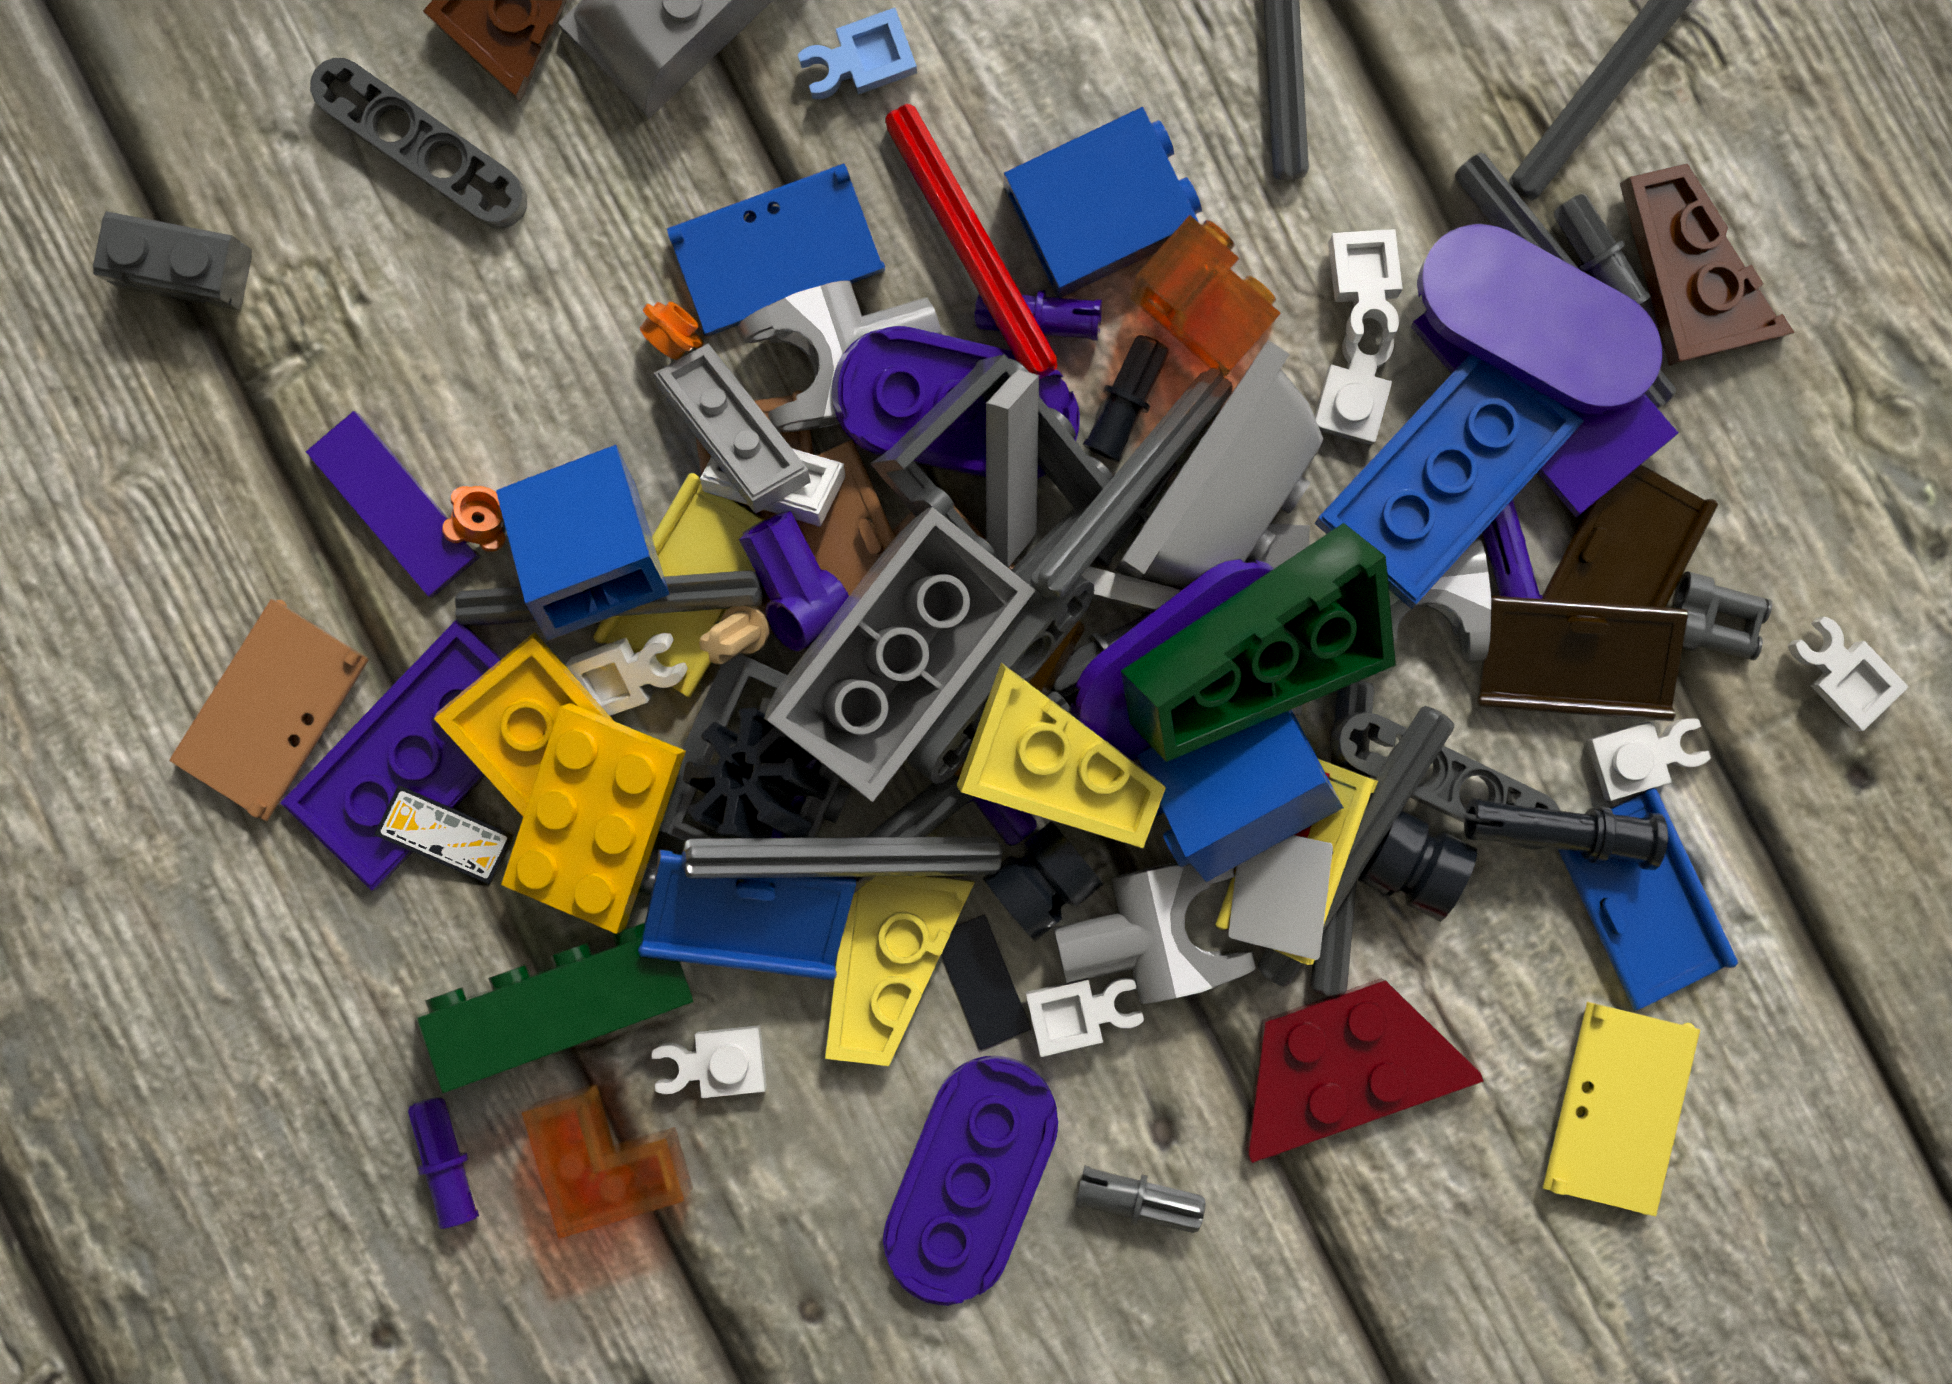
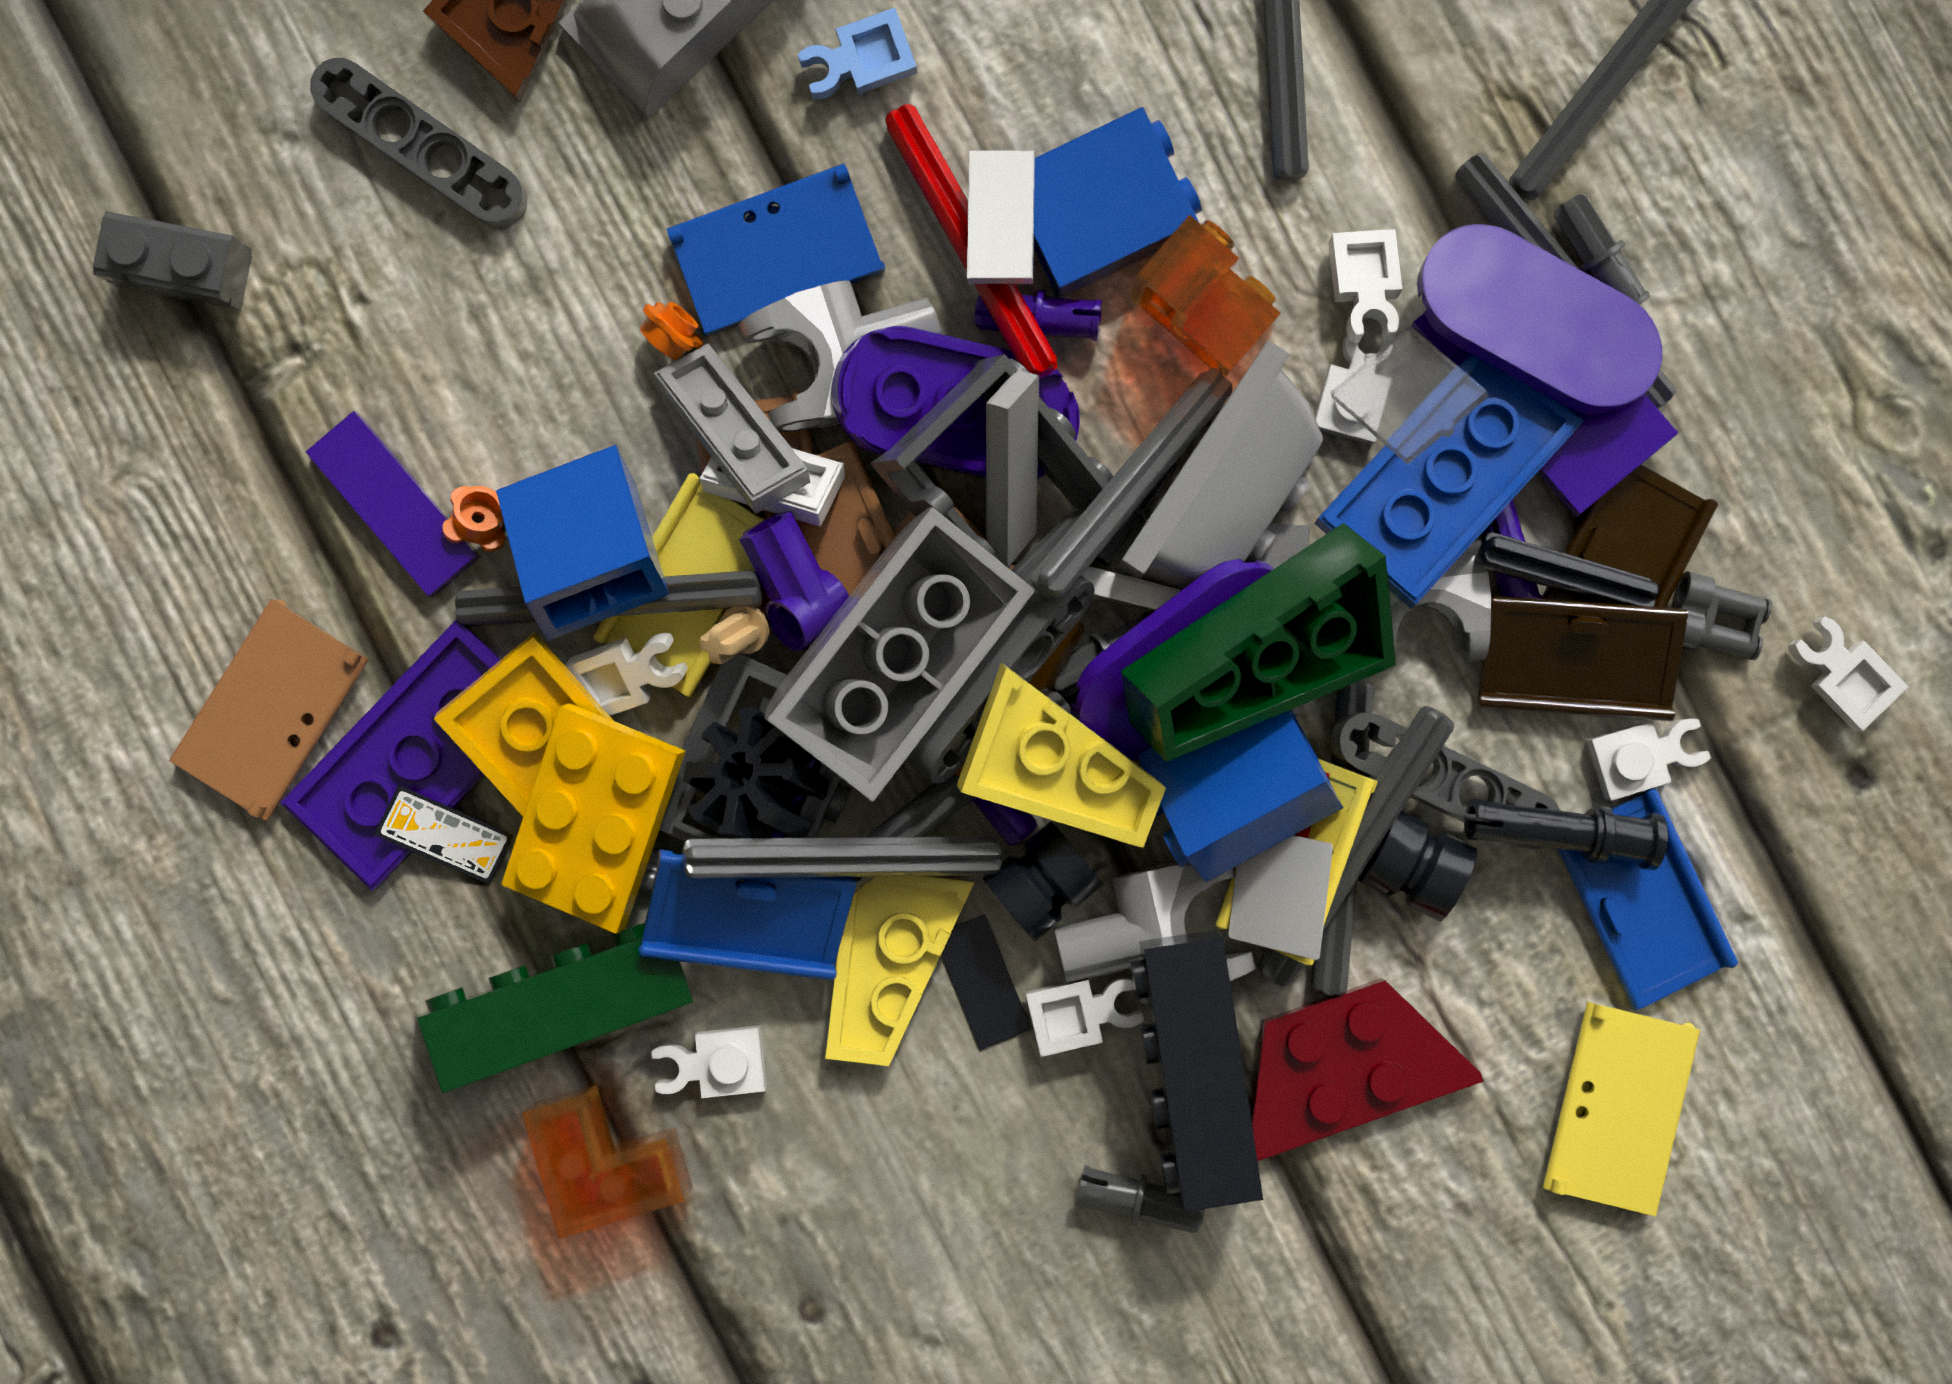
(442, 1163): dark purple axle -> none
(970, 1180): dark purple tile -> none
(1001, 217): none -> white tile
(1127, 398): black axle -> none
(1198, 1070): none -> black wedge
(1409, 394): none -> clear piece
(1565, 572): none -> black axle
(1693, 274): reddish brown wing -> none

